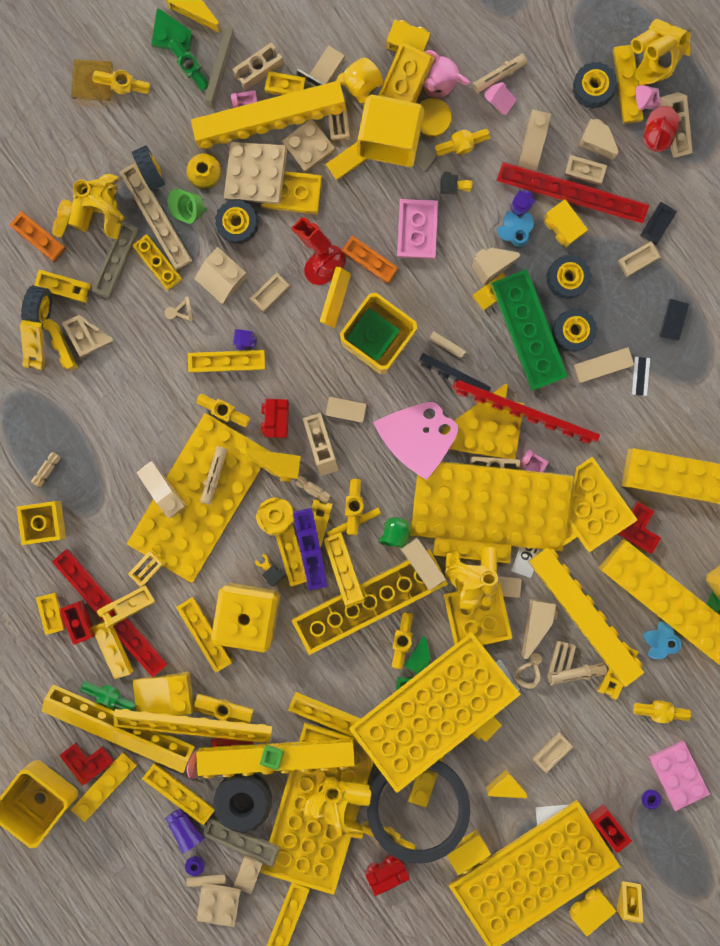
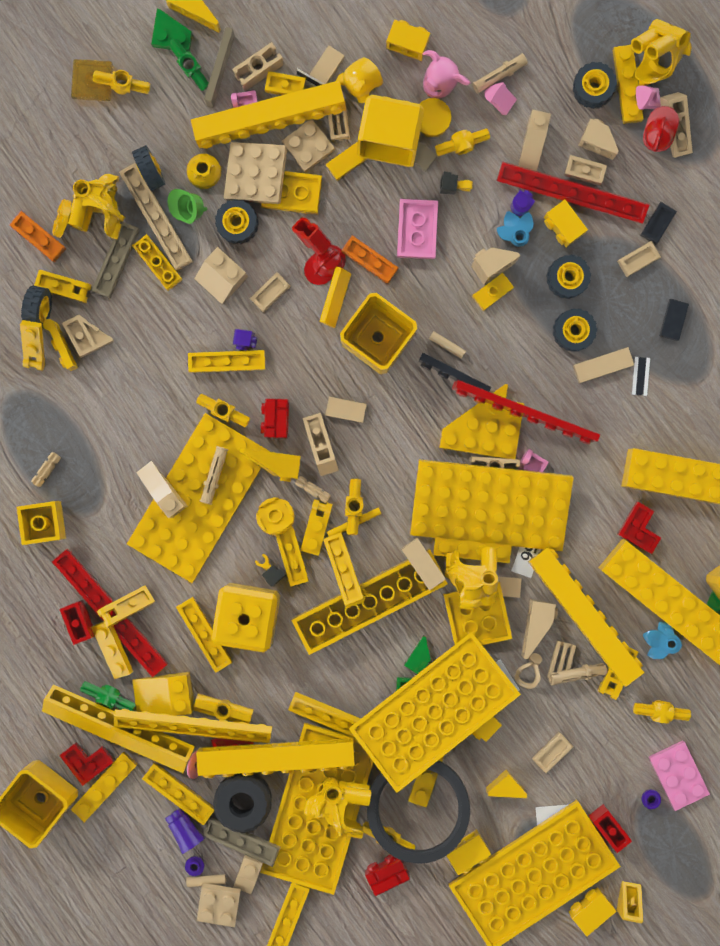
(50, 613): yellow plate -> none
(156, 558): yellow tile -> none
(170, 313): tan piece -> none
(271, 757): bright green tile -> none
(310, 549): dark purple slope -> none
(372, 334): green plate -> none
(395, 532): green helmet -> none
(400, 650): yellow axle -> none
(407, 74): yellow tile -> none
(407, 441): bright pink piece -> none
(528, 329): green plate -> none
(595, 508): yellow wing -> none

